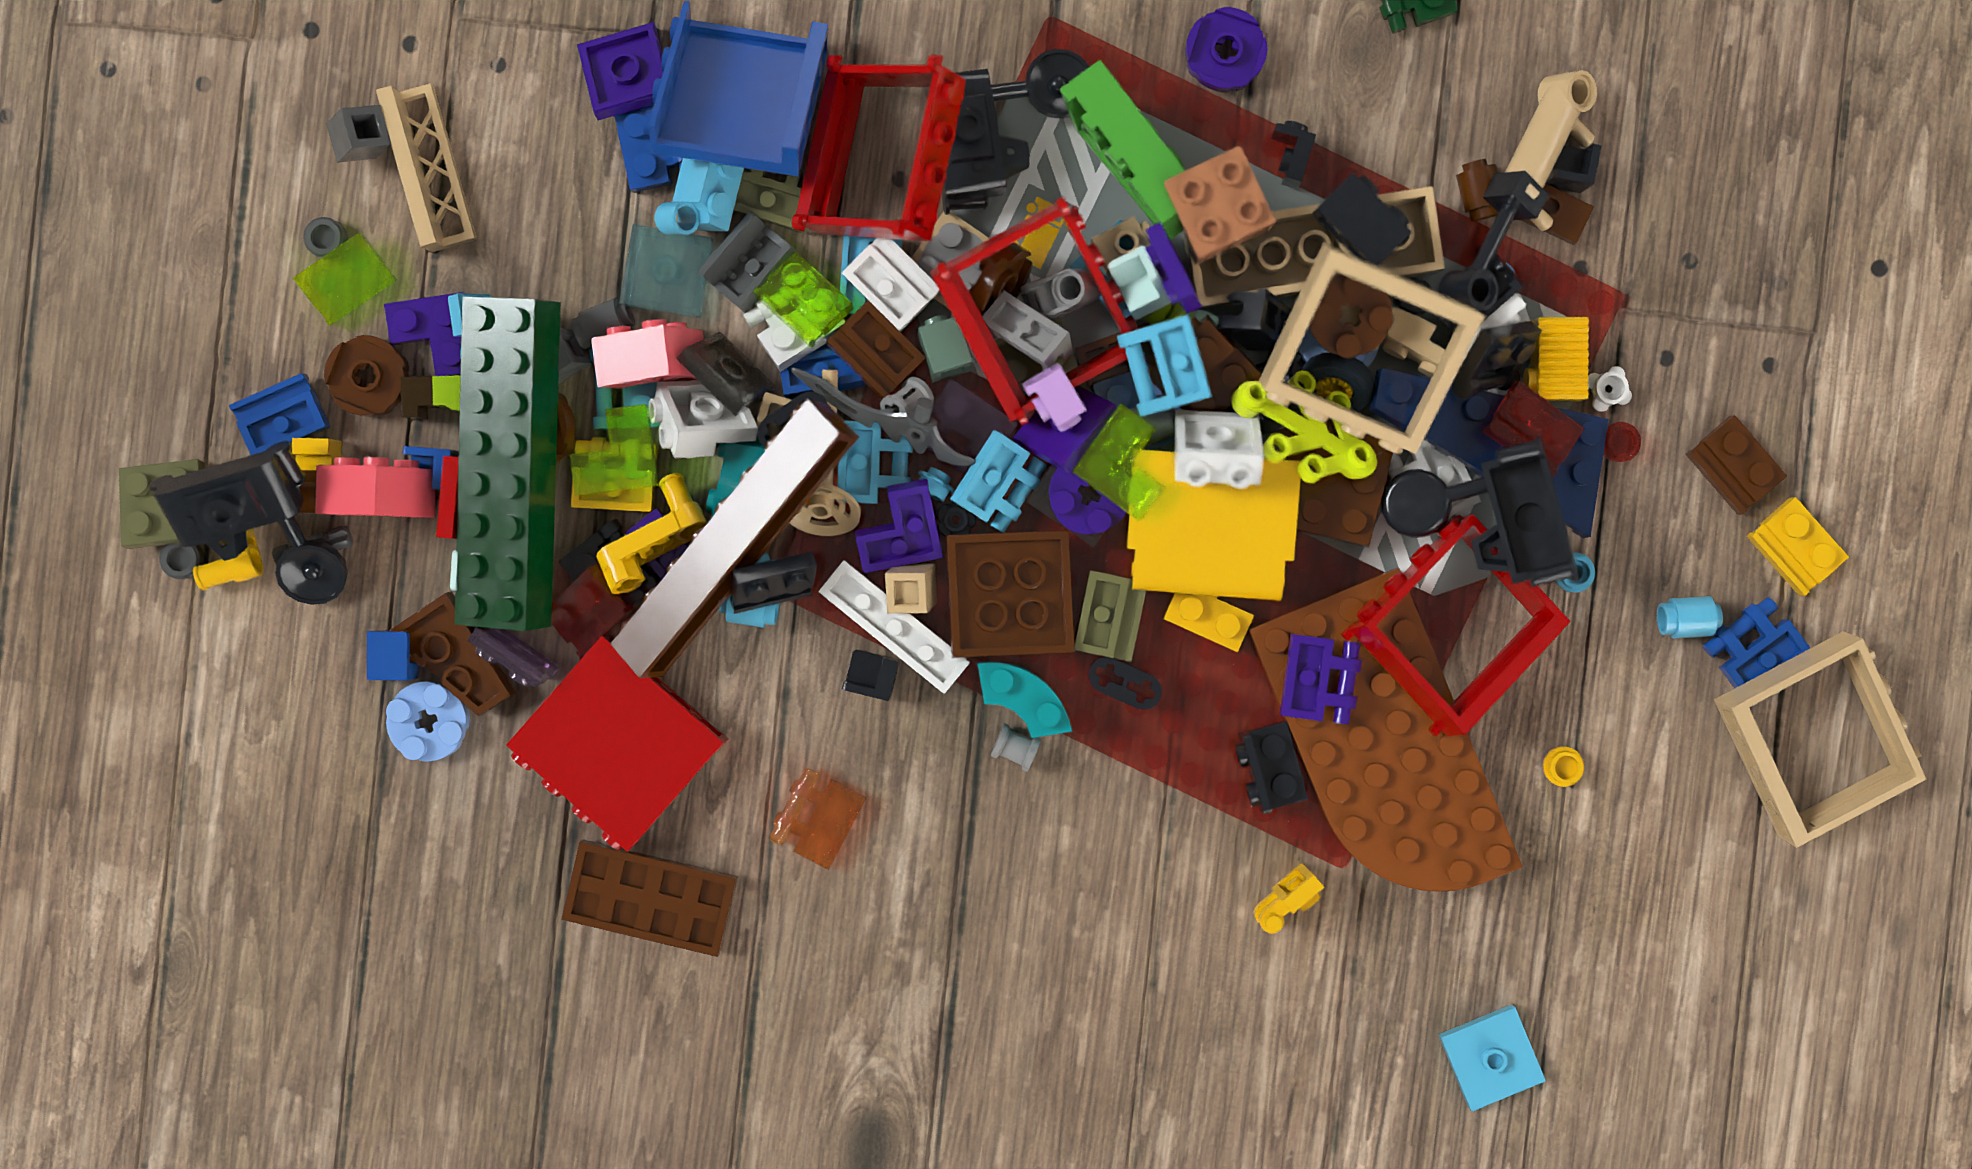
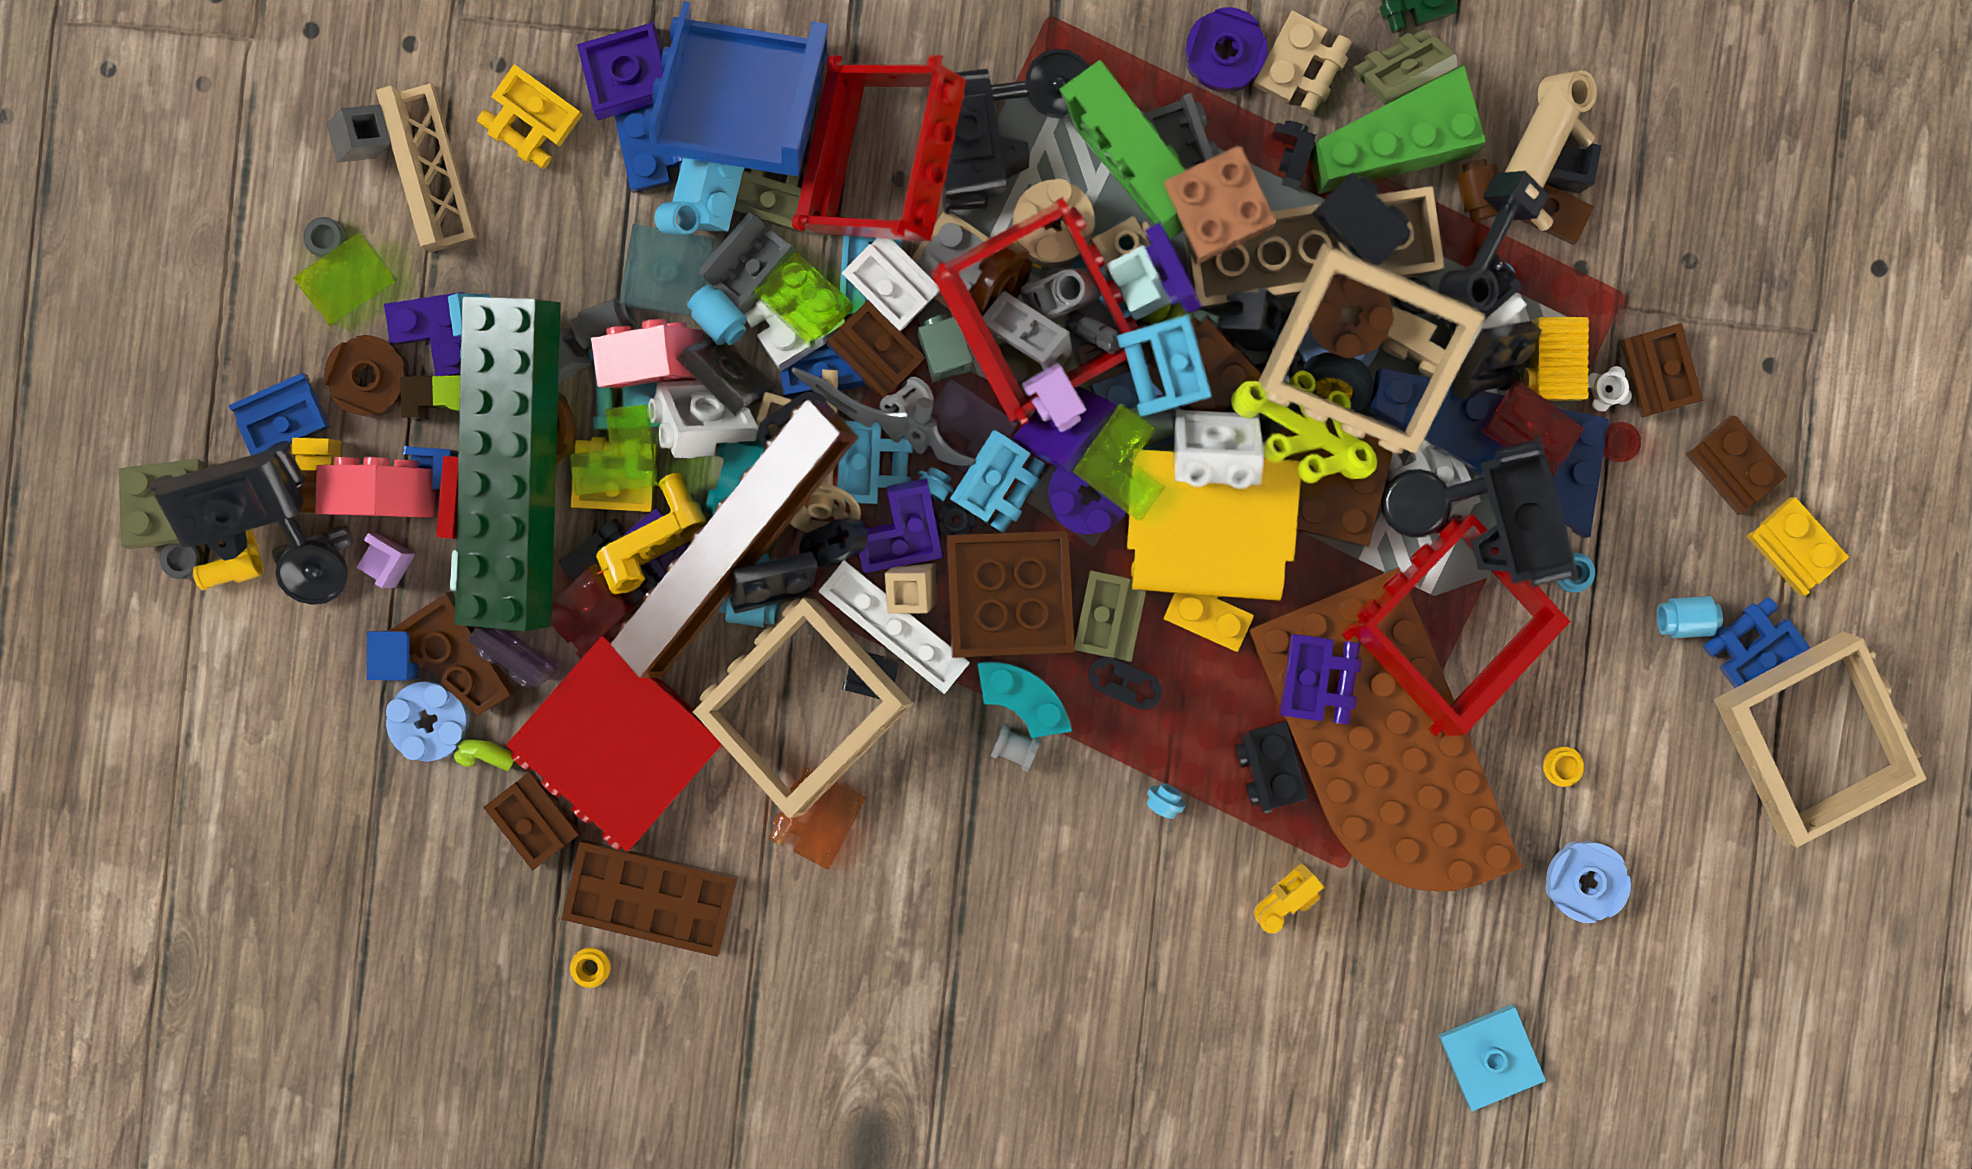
(385, 560): none -> lavender panel
(485, 750): none -> lime arm
(532, 820): none -> reddish brown plate
(536, 106): none -> yellow plate
(581, 975): none -> yellow plate
(717, 315): none -> medium azure brick
(831, 535): none -> black beam
(894, 705): none -> tan window
(1049, 247): none -> tan brick
(1093, 332): none -> dark grey axle
(1165, 800): none -> medium azure plate
(1182, 128): none -> dark grey bracket
(1290, 57): none -> tan plate
(1405, 66): none -> olive plate
(1407, 135): none -> bright green wedge
(1593, 904): none -> light blue plate
(1661, 370): none -> reddish brown plate

